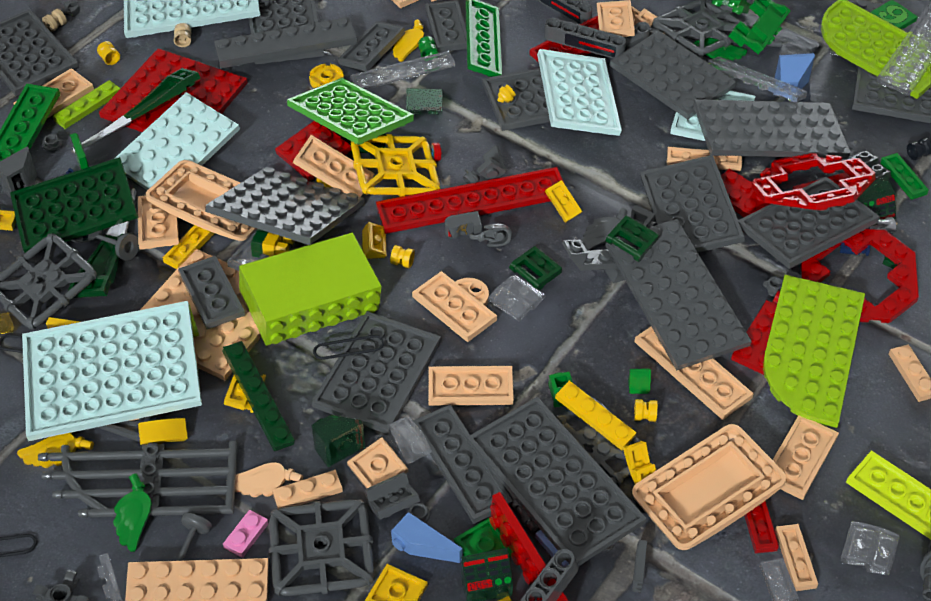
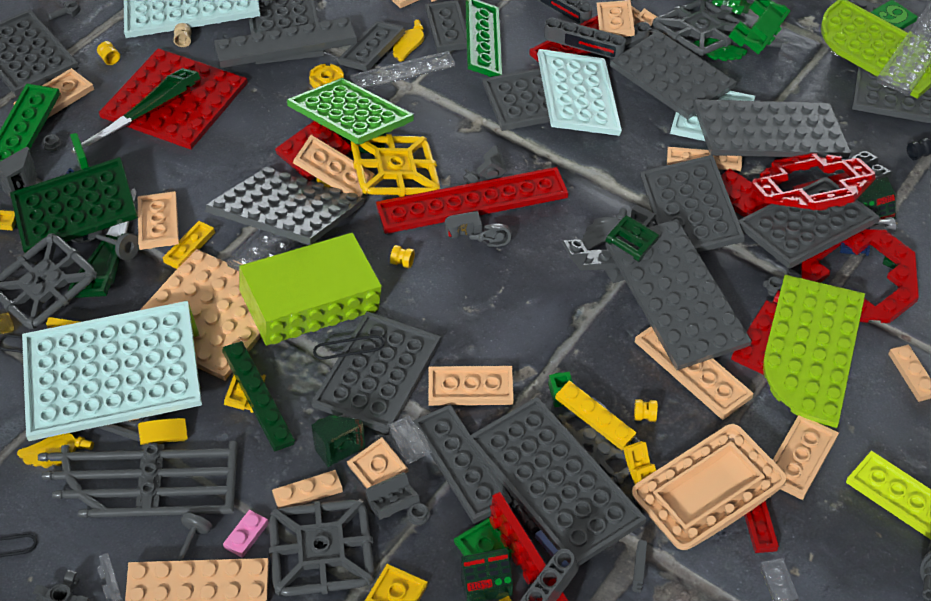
(54, 20): tan wheel -> none
(86, 104): lime plate -> none
(132, 514): green animal -> none
(181, 133): light aqua plate -> none
(187, 191): light nougat wedge -> none
(211, 292): dark grey plate -> none
(264, 479): light nougat animal -> none
(268, 244): yellow hips -> none
(374, 241): yellow slope -> none
(423, 541): medium blue slope -> none
(424, 100): clear green slope -> none
(427, 46): green wheel -> none
(436, 151): red tile -> none
(456, 304): light nougat plate -> none
(506, 94): yellow plate -> none
(516, 297): clear slope -> none
(538, 263): dark green plate -> none
(563, 201): yellow plate -> none
(639, 381): green slope -> none
(758, 79): clear plate -> none
(795, 69): medium blue slope -> none
(796, 557): light nougat plate -> none
(870, 547): clear slope -> none
(904, 176): green plate -> none

